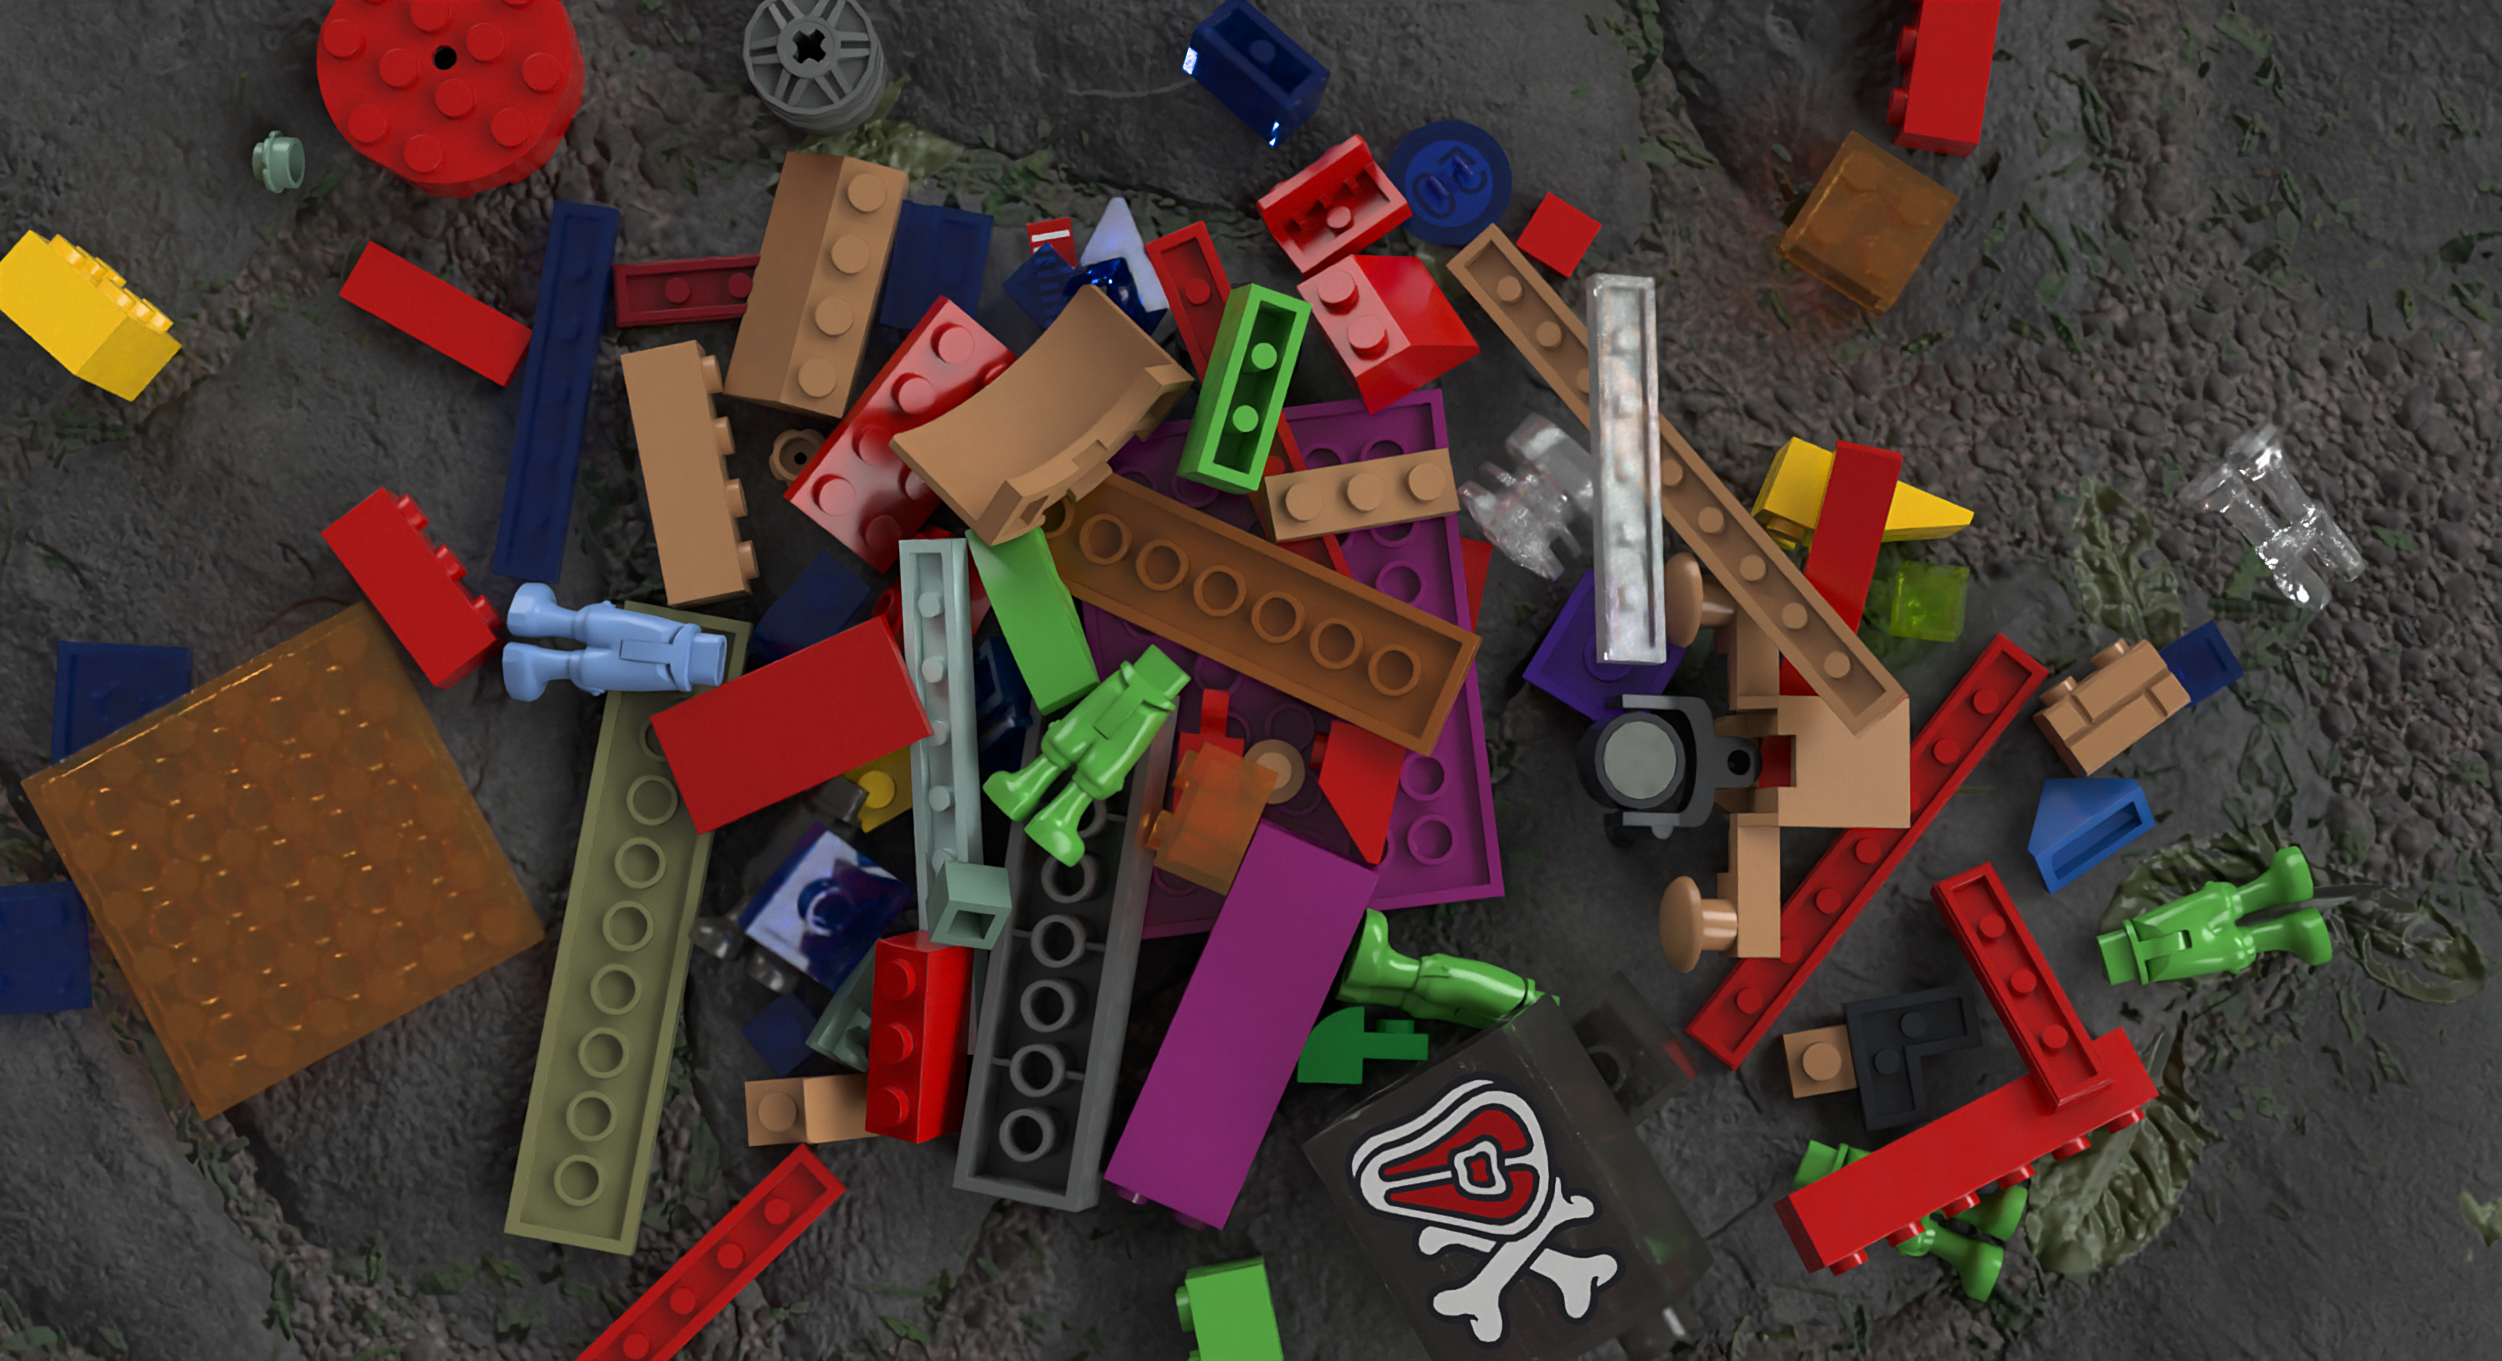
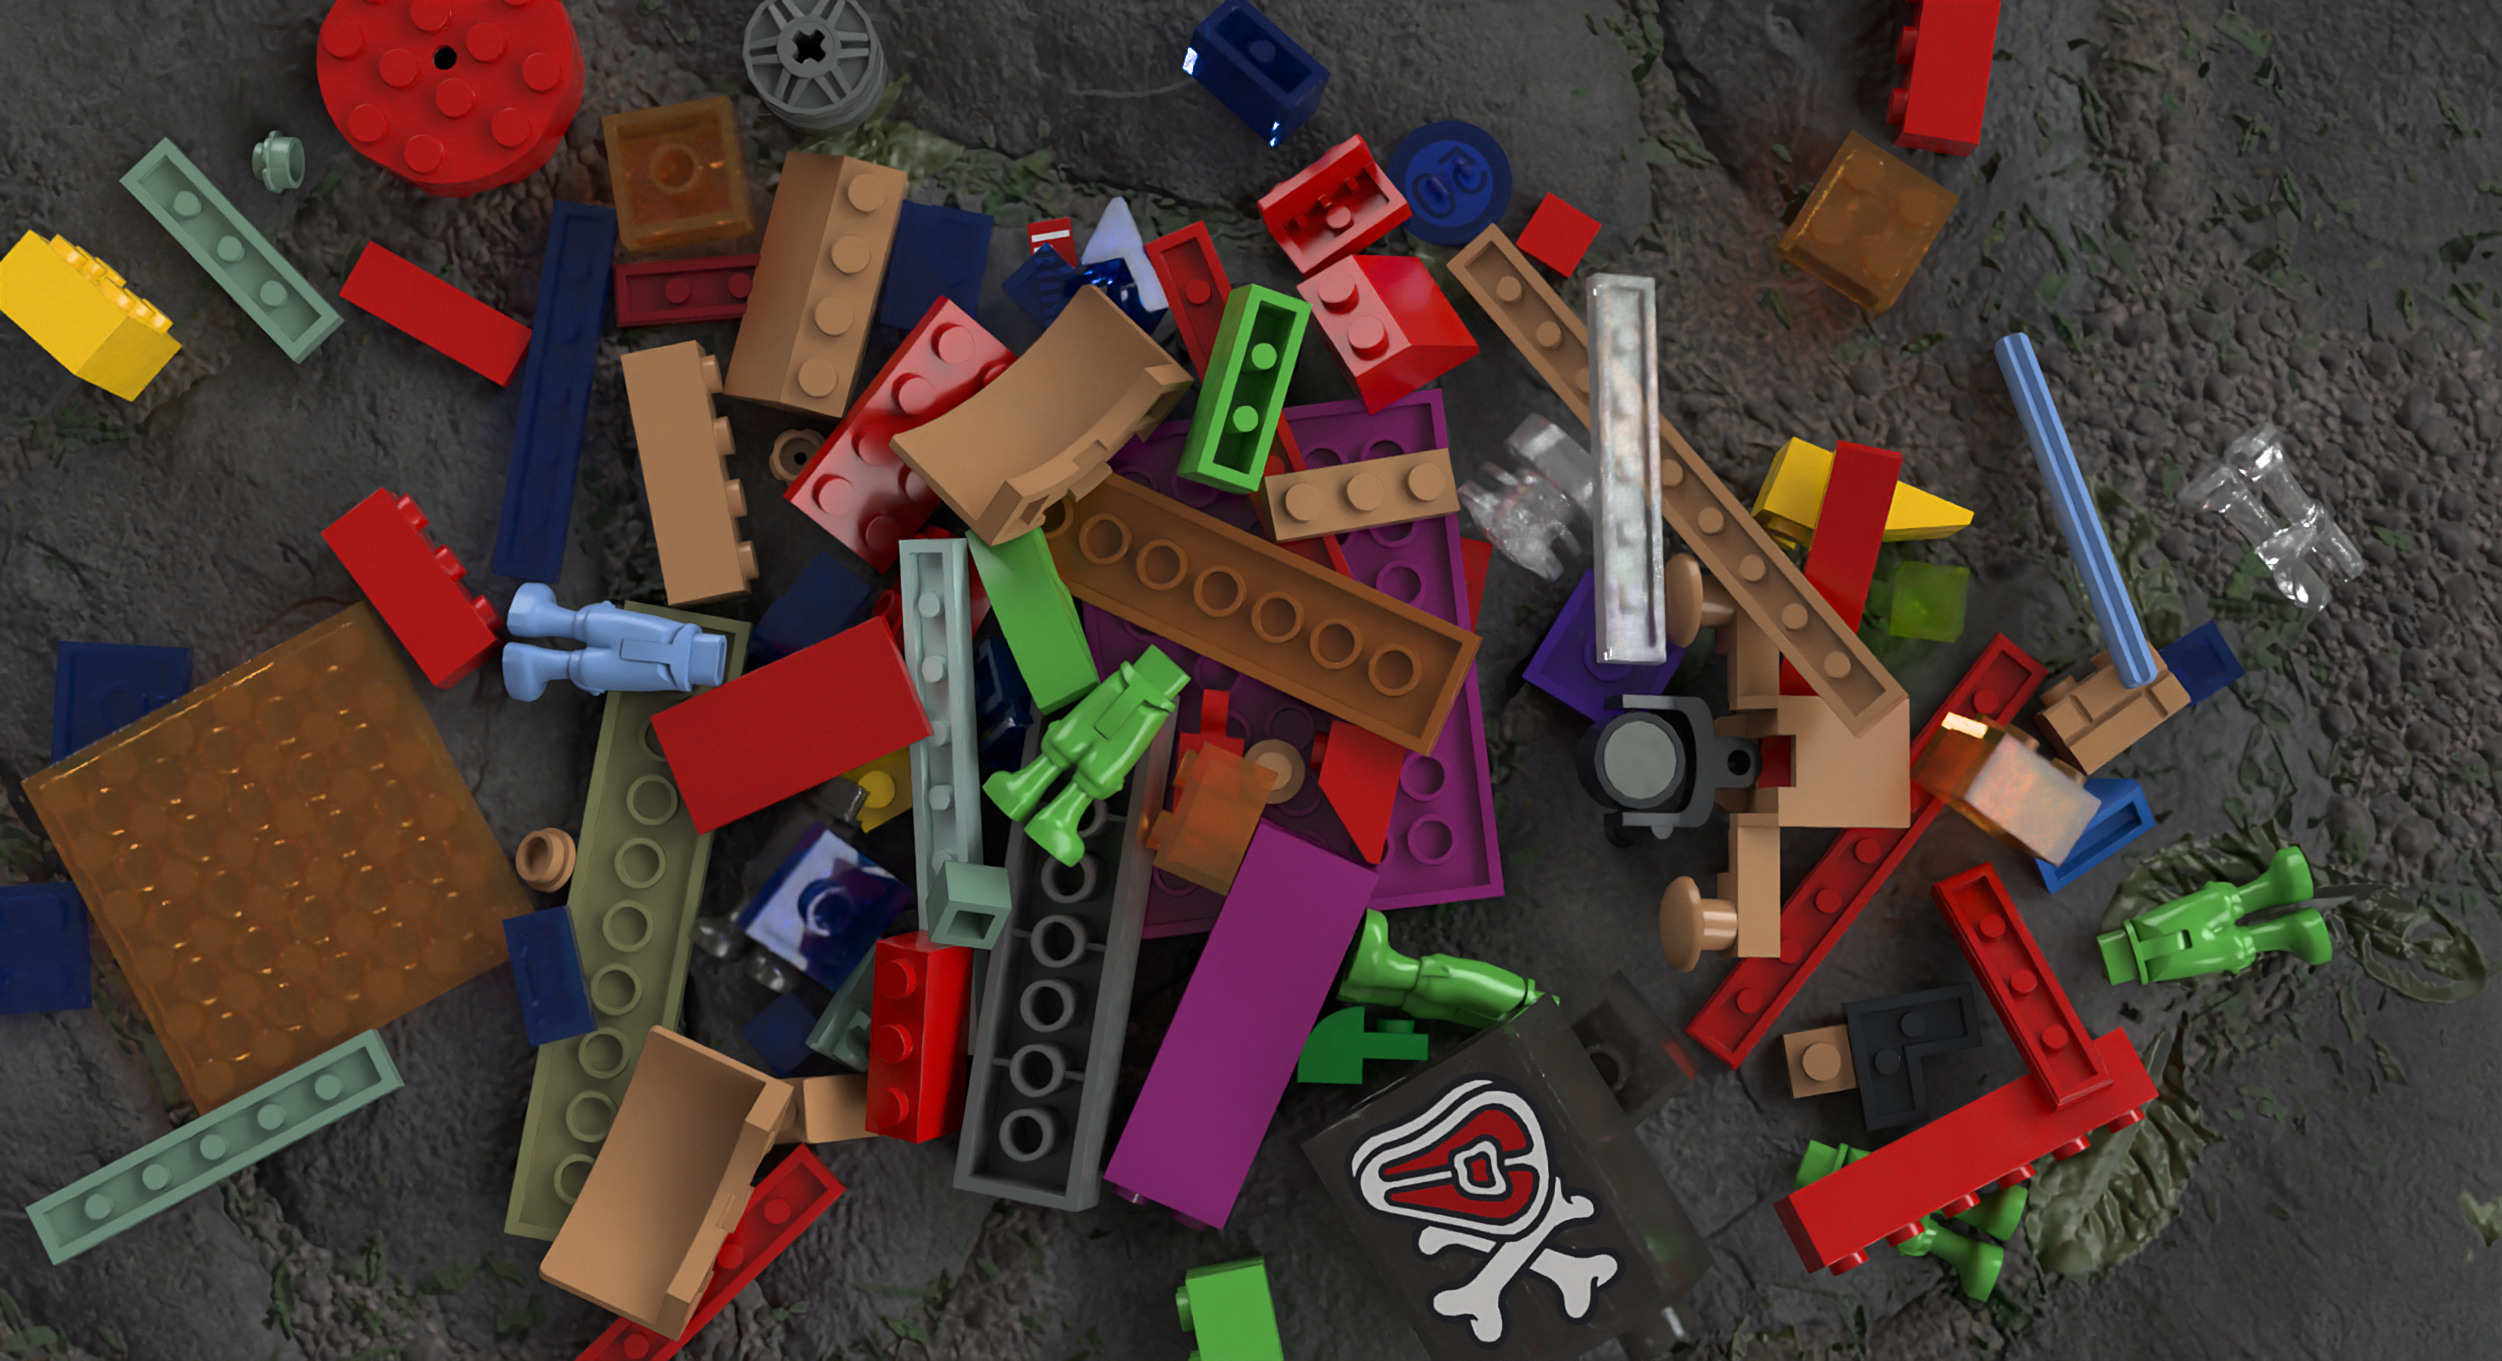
(214, 1146): none -> sand green plate
(232, 250): none -> sand green plate
(546, 859): none -> medium nougat plate
(549, 975): none -> clear blue plate
(668, 1183): none -> medium nougat panel
(679, 175): none -> clear orange brick
(2006, 786): none -> clear orange brick
(2075, 511): none -> medium blue axle

